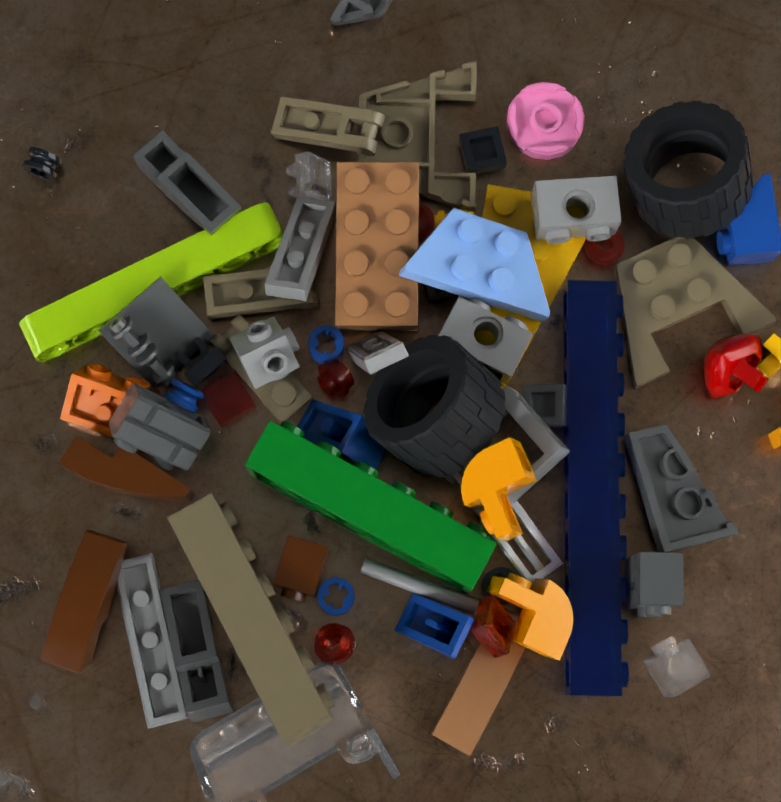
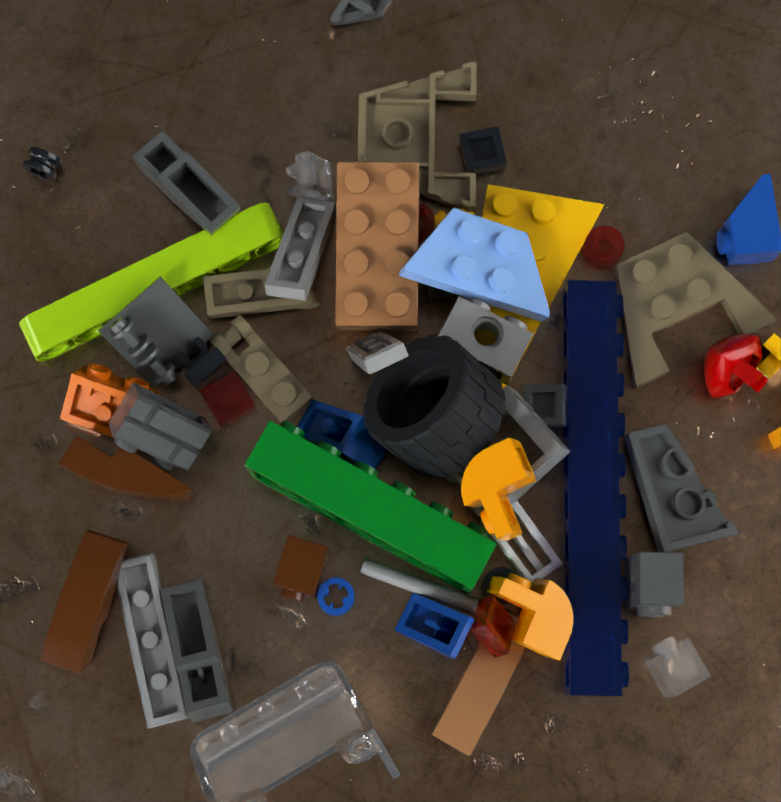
(184, 395): blue bush -> none
(250, 620): dark tan brick -> none
(266, 351): light grey brick -> none
(327, 125): dark tan plate -> none
(327, 331): blue bush -> none
(328, 637): clear red plate -> none
(335, 378): clear red plate -> none
(545, 121): bright pink tile -> none
(594, 195): light grey brick -> none
(681, 131): black tyre -> none

